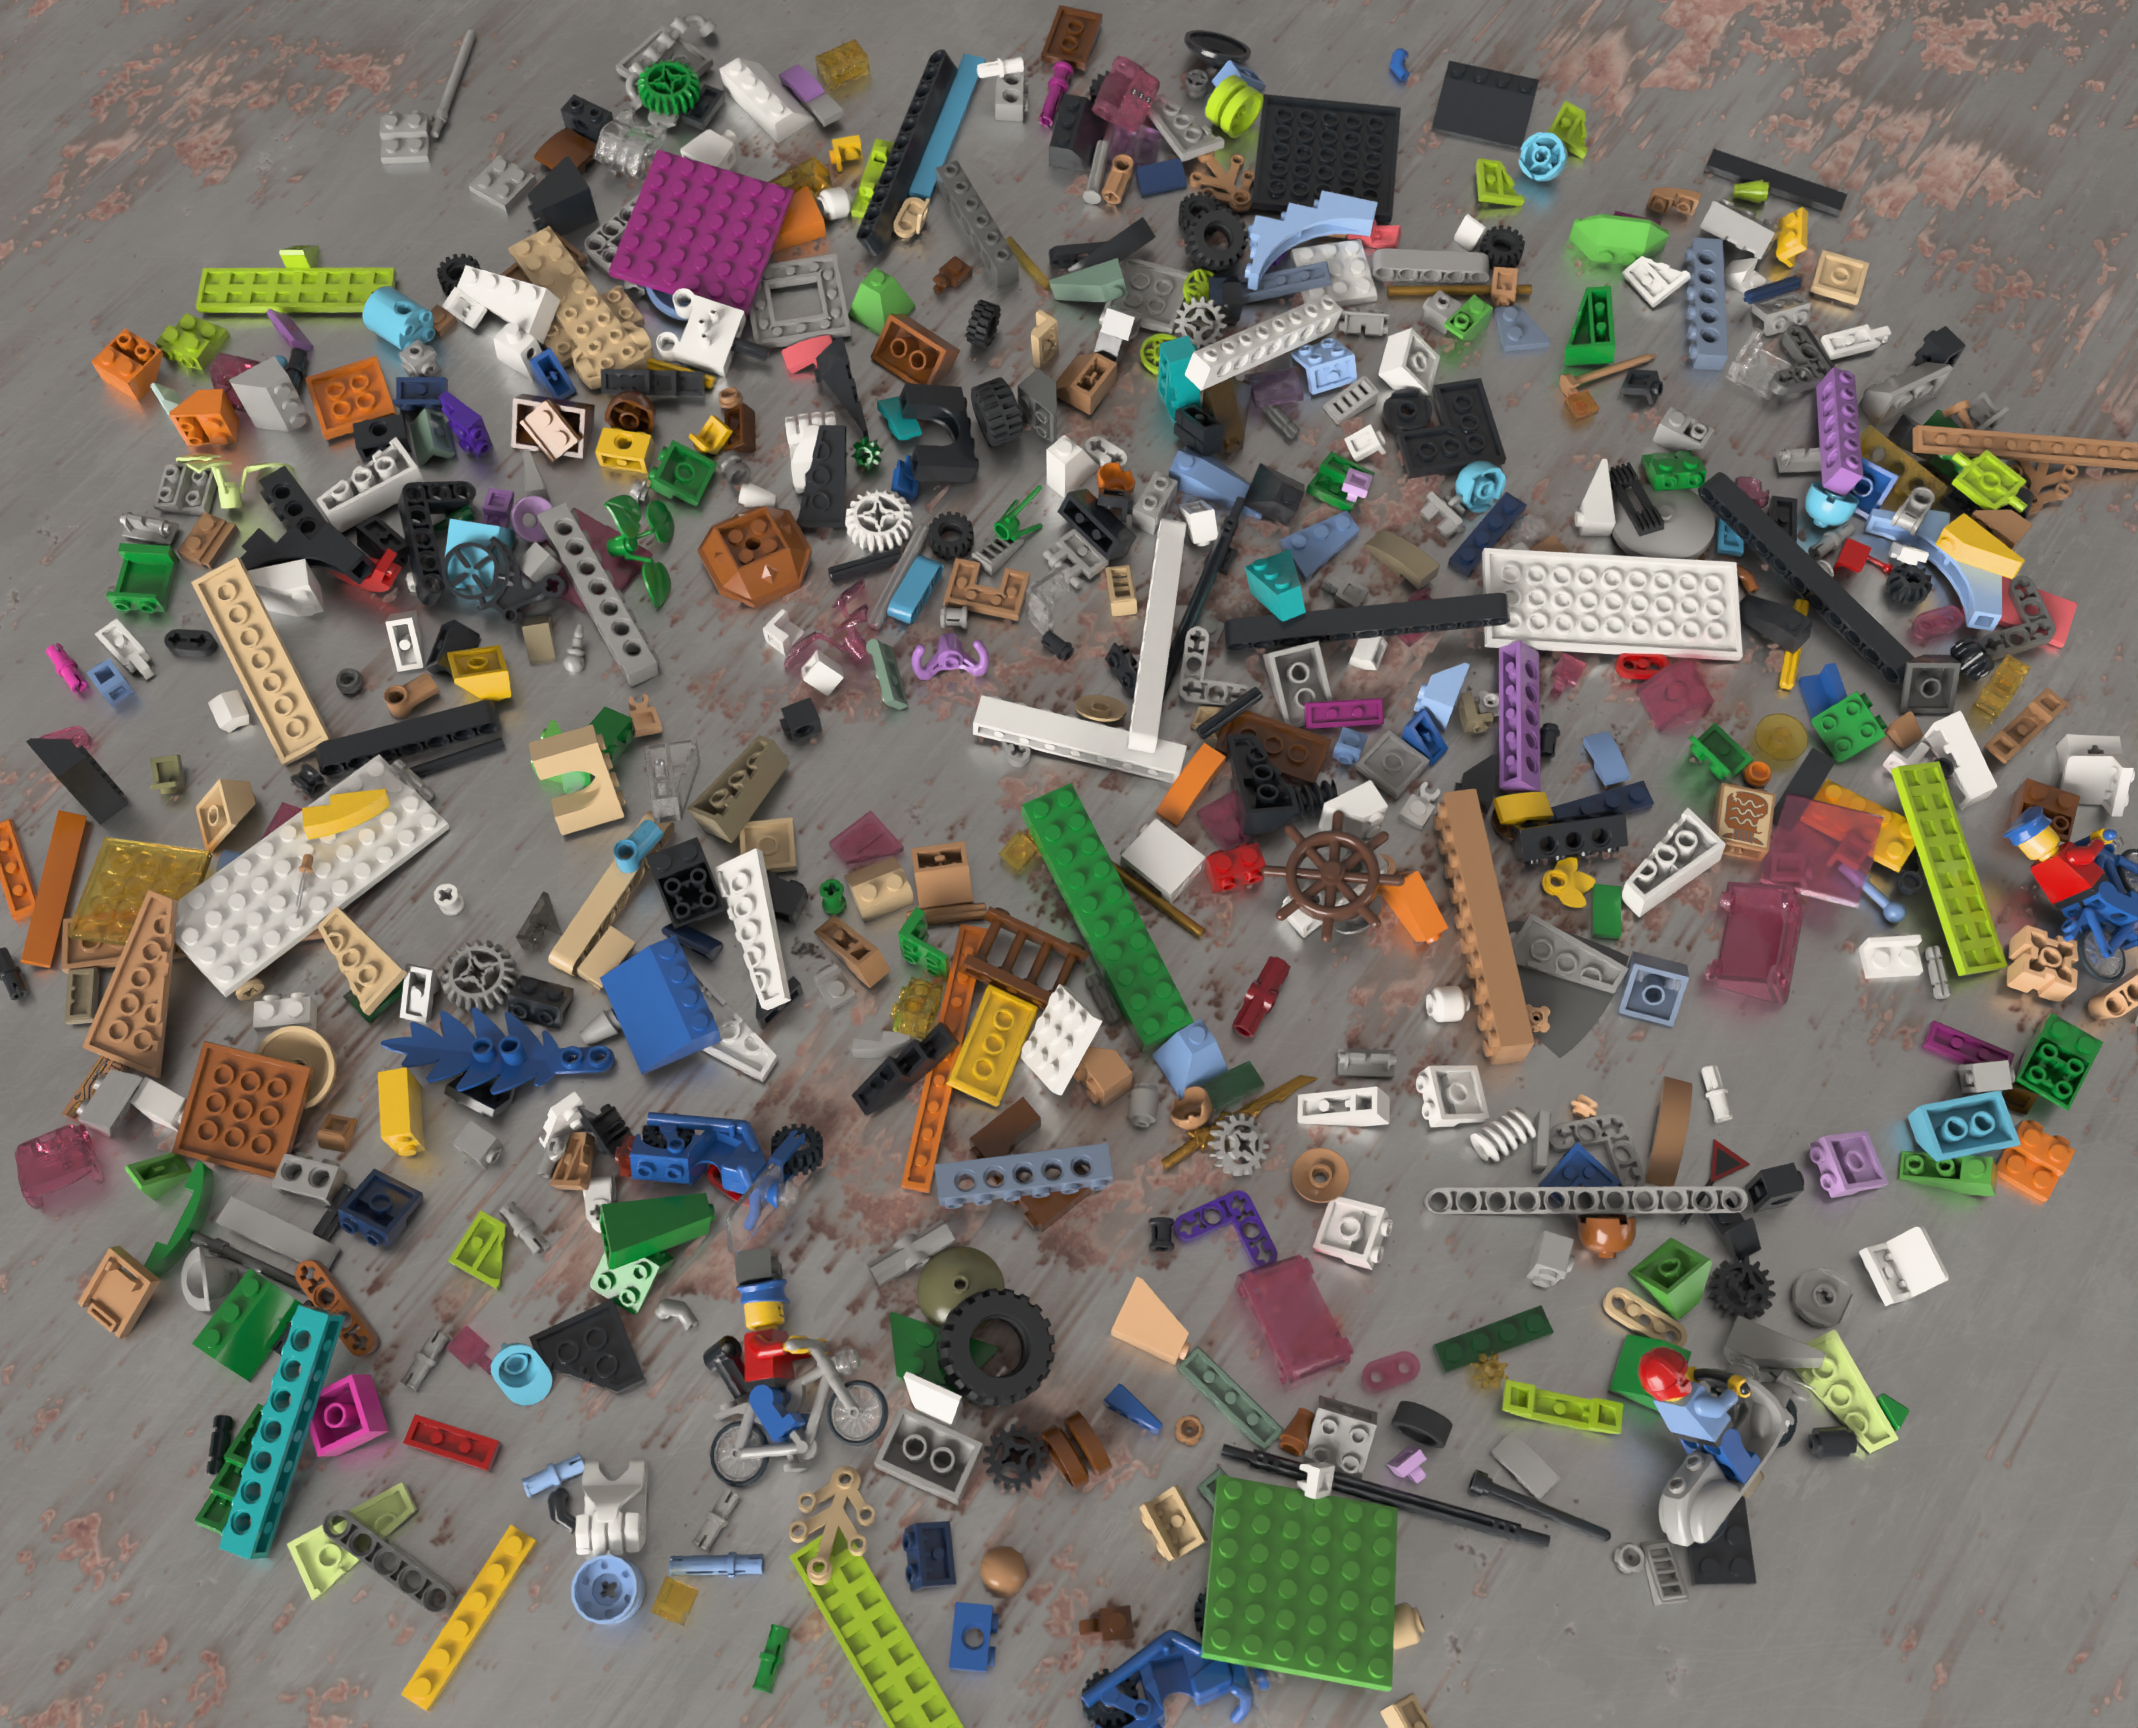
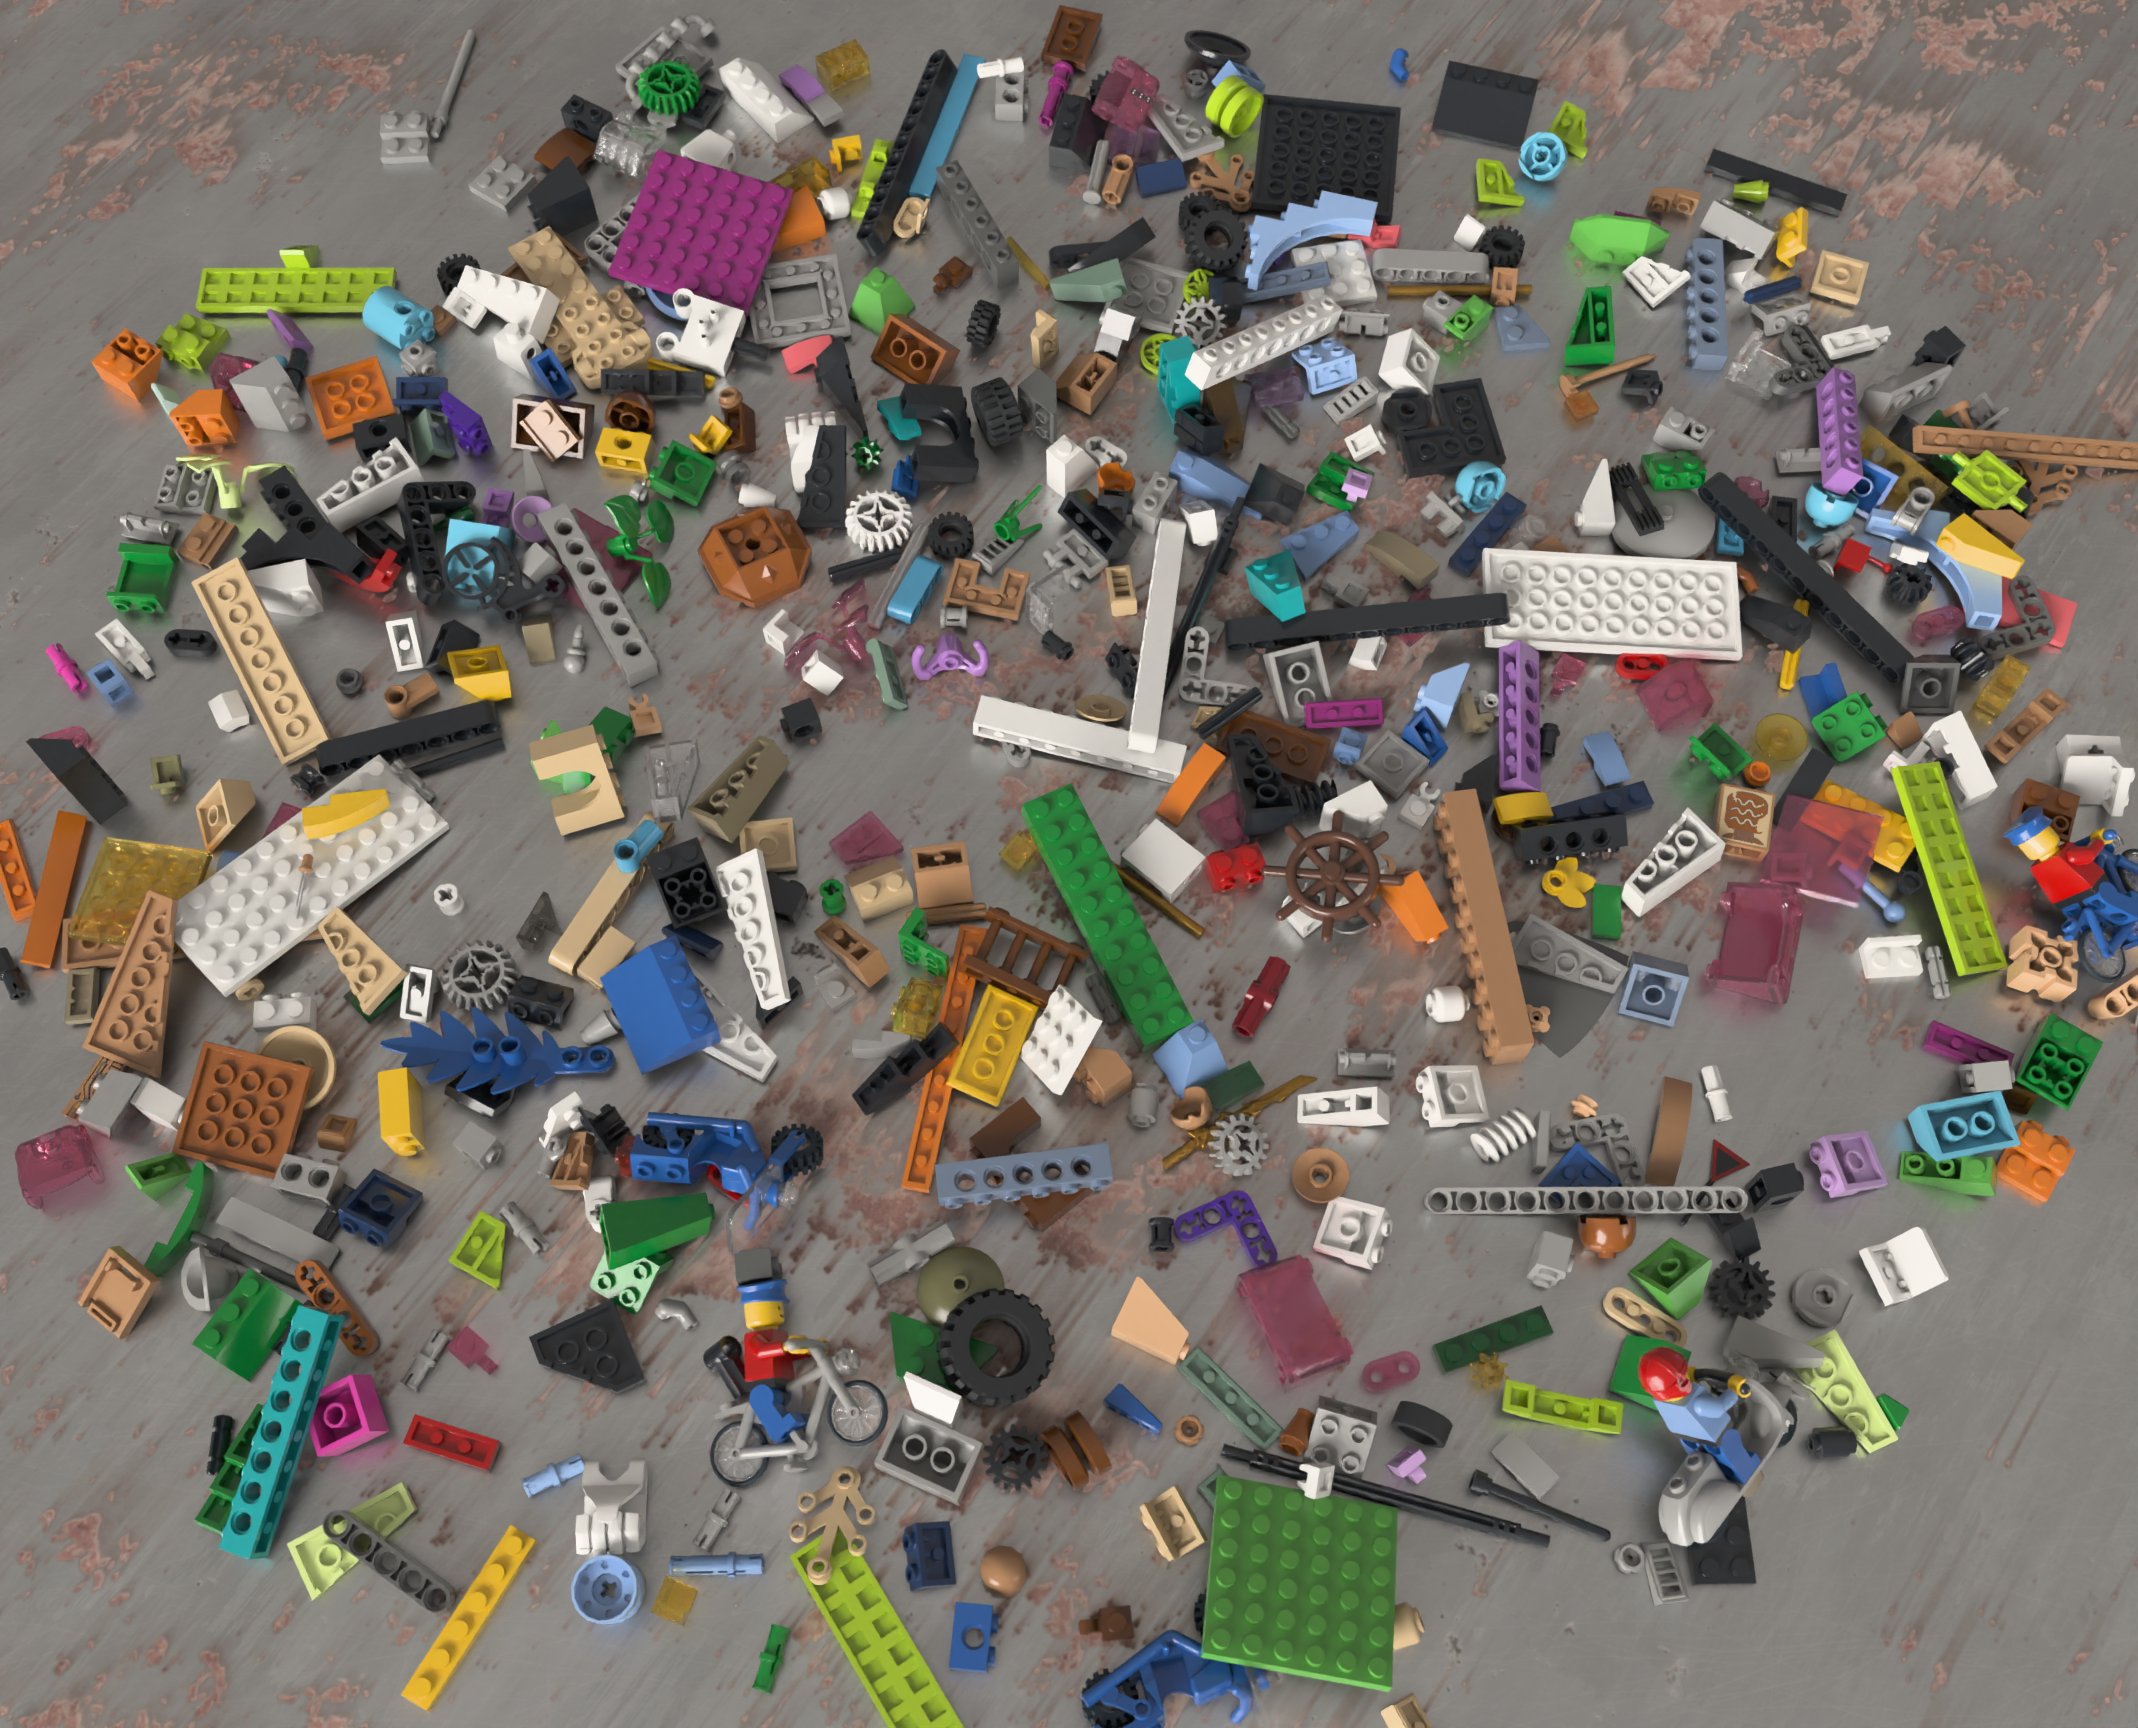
(521, 1373): medium azure piece -> none
(558, 1510): black arm -> none

